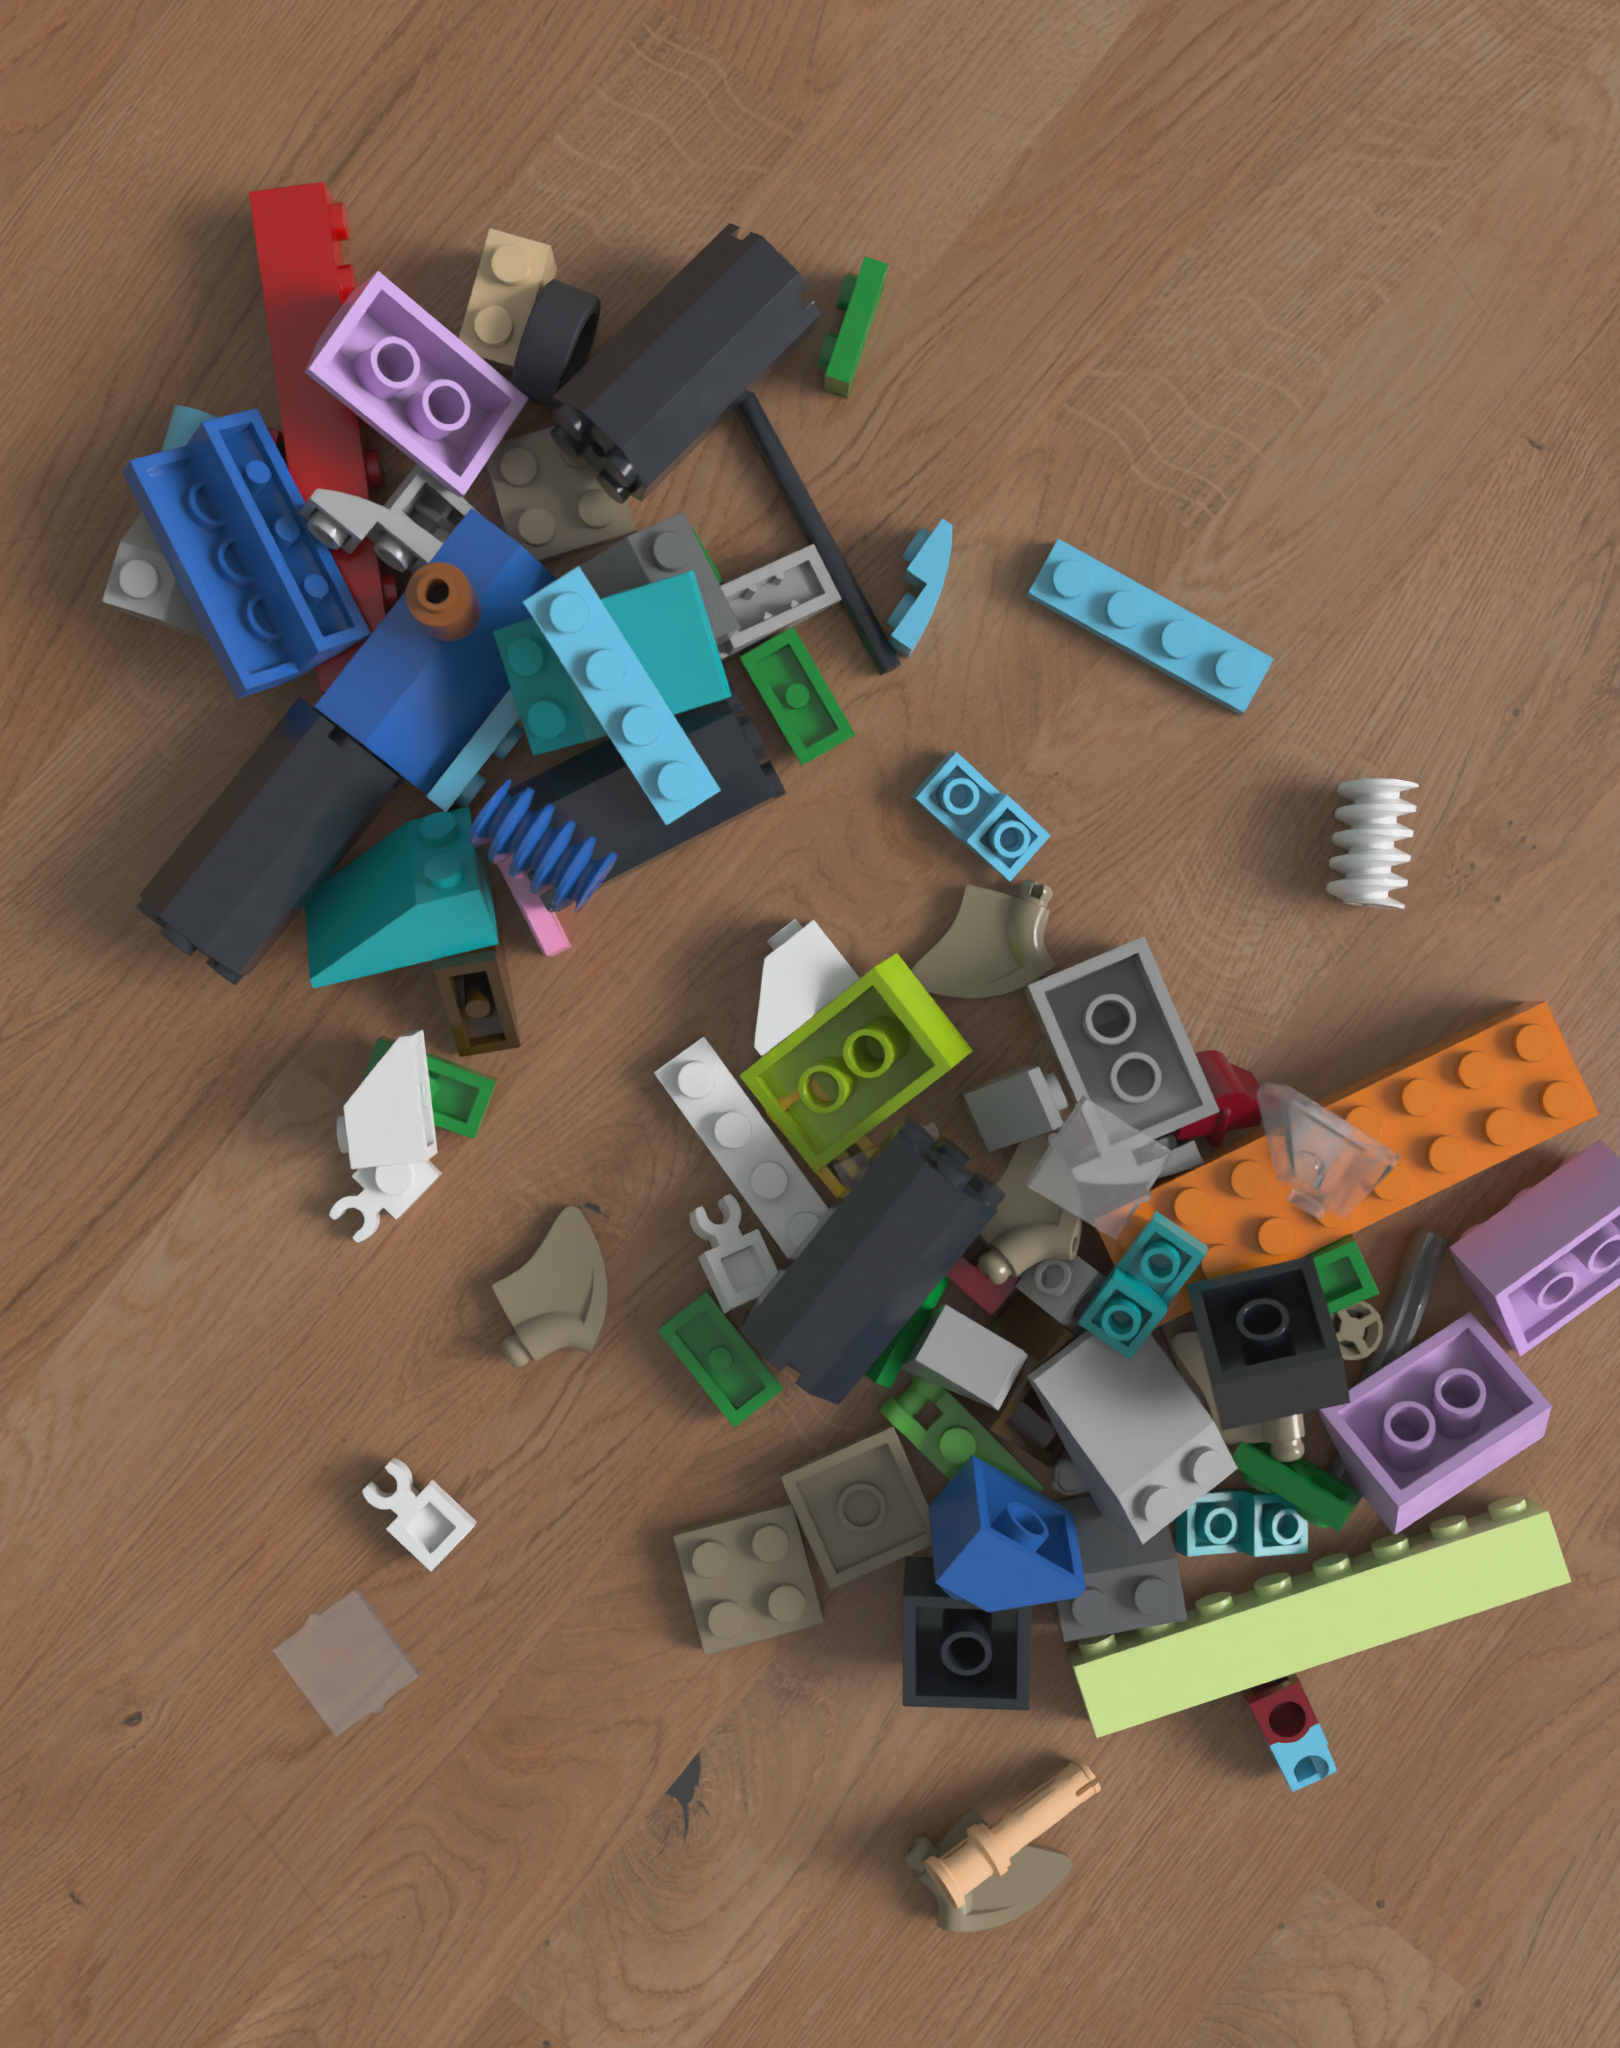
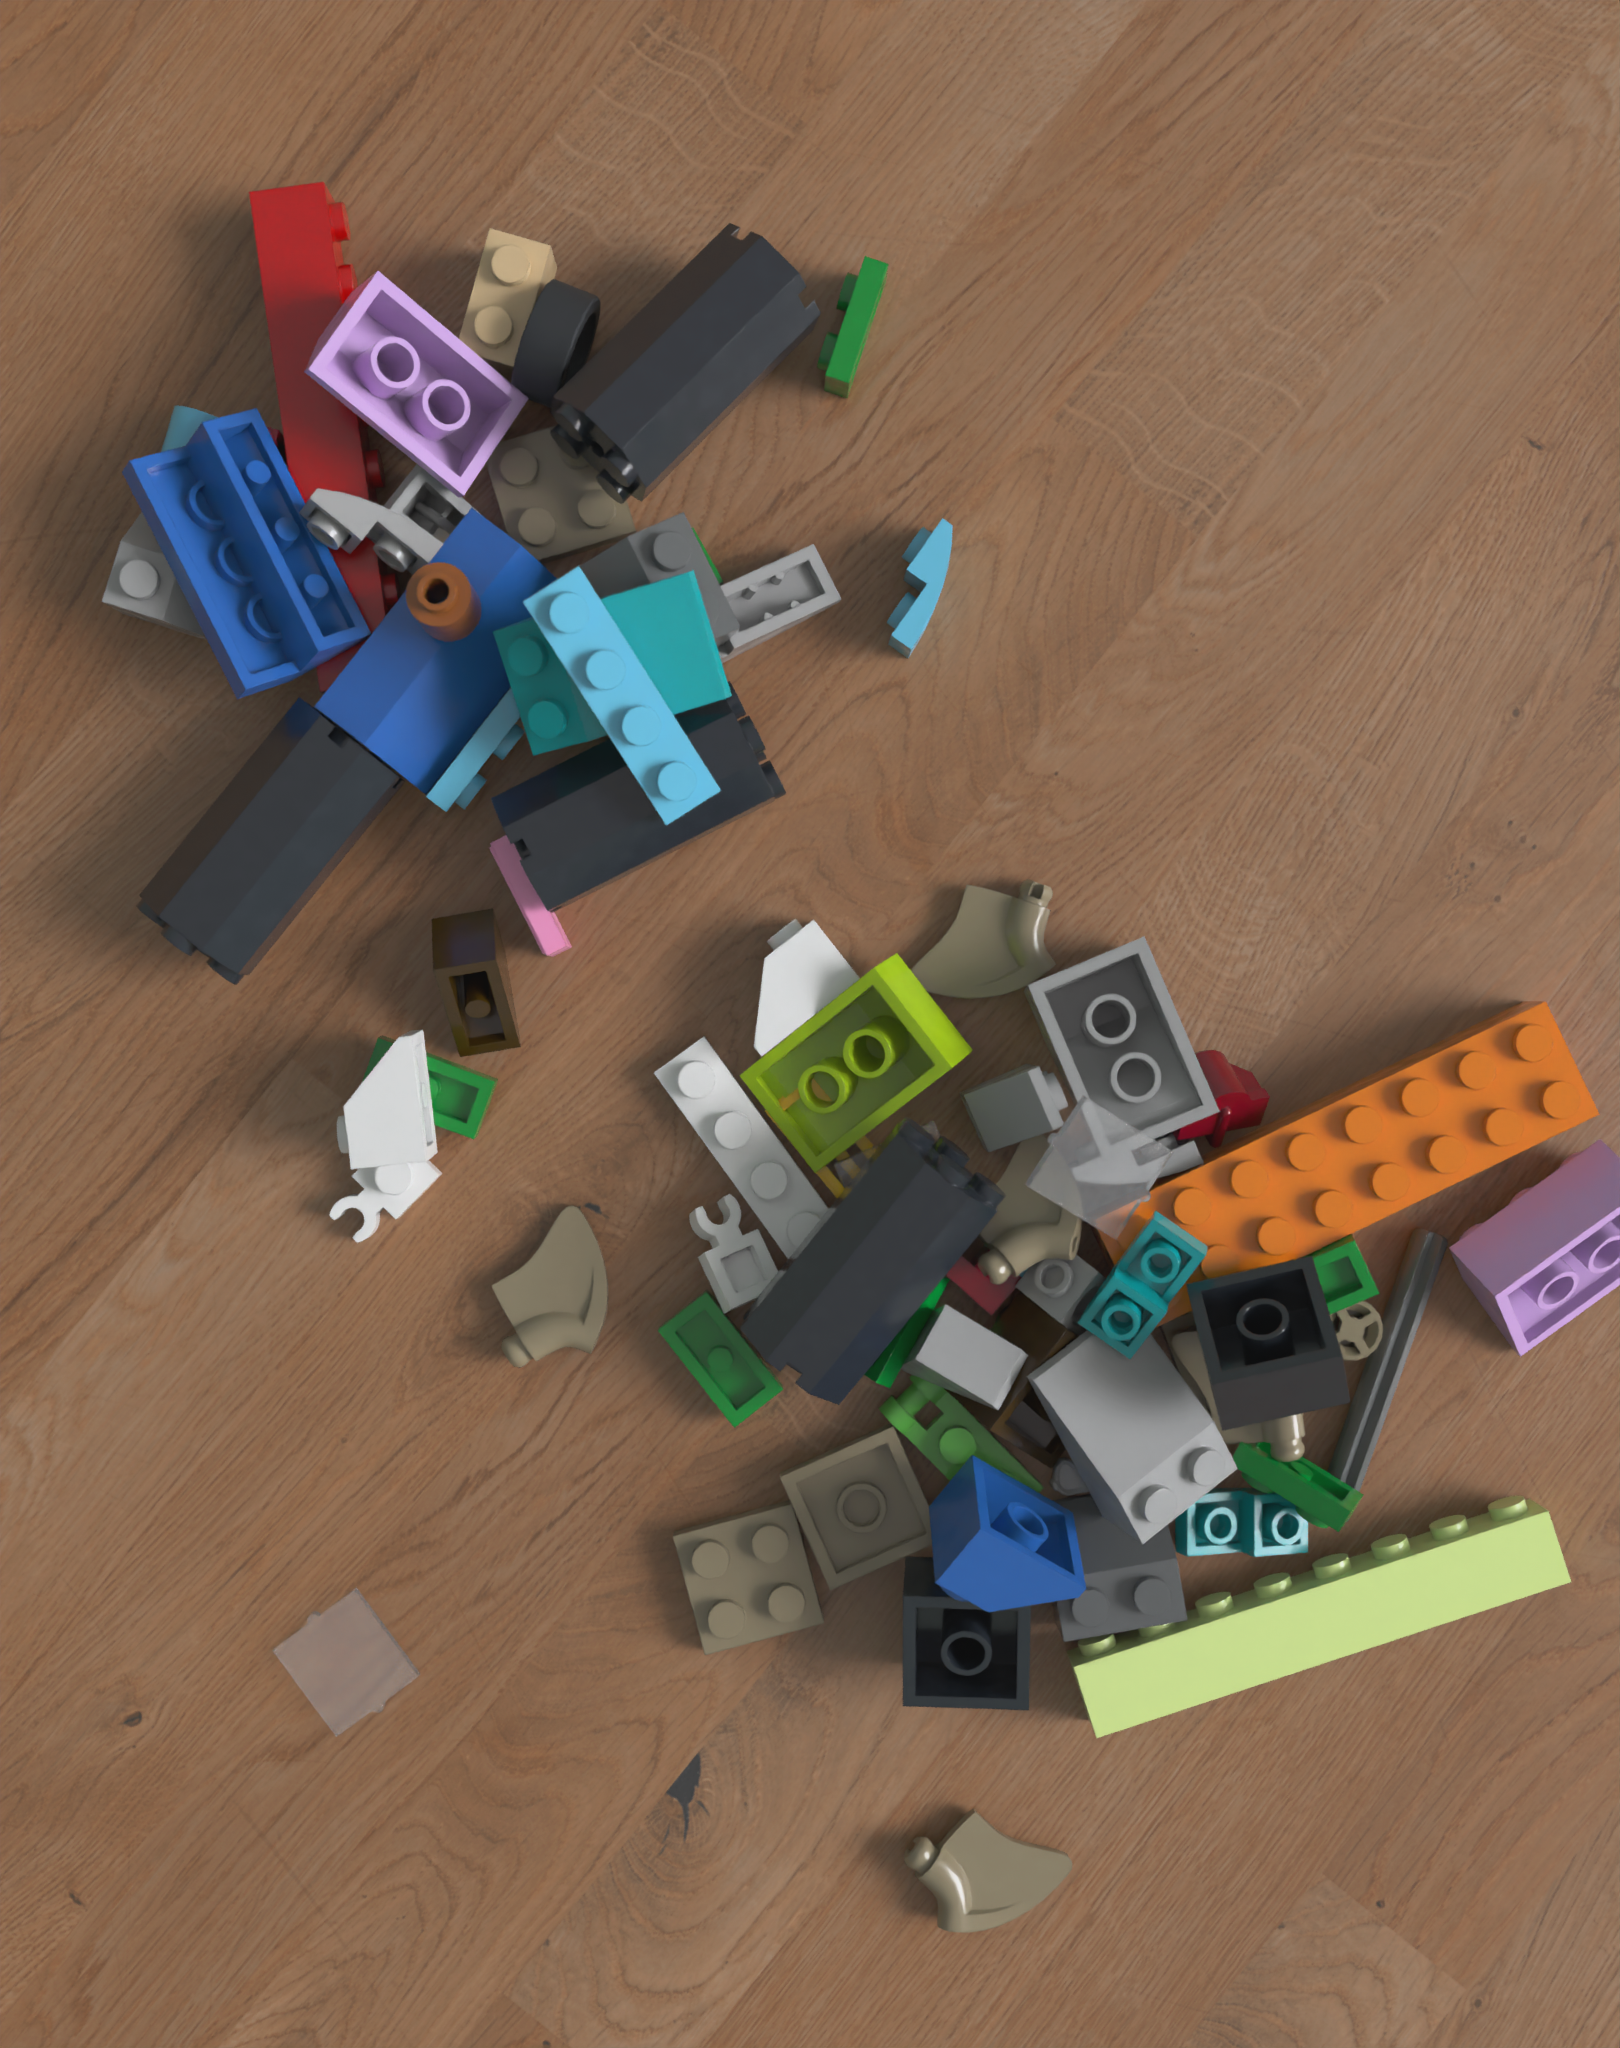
(403, 903): teal slope -> none
(427, 1520): white plate -> none
(539, 848): blue piece -> none
(797, 697): green plate -> none
(817, 533): black piece -> none
(980, 815): medium azure slope -> none
(989, 1847): light nougat pin -> none
(1149, 627): medium azure plate -> none
(1290, 1730): leg -> none
(1319, 1153): clear slope -> none
(1371, 842): white piece -> none
(1435, 1422): lavender slope -> none

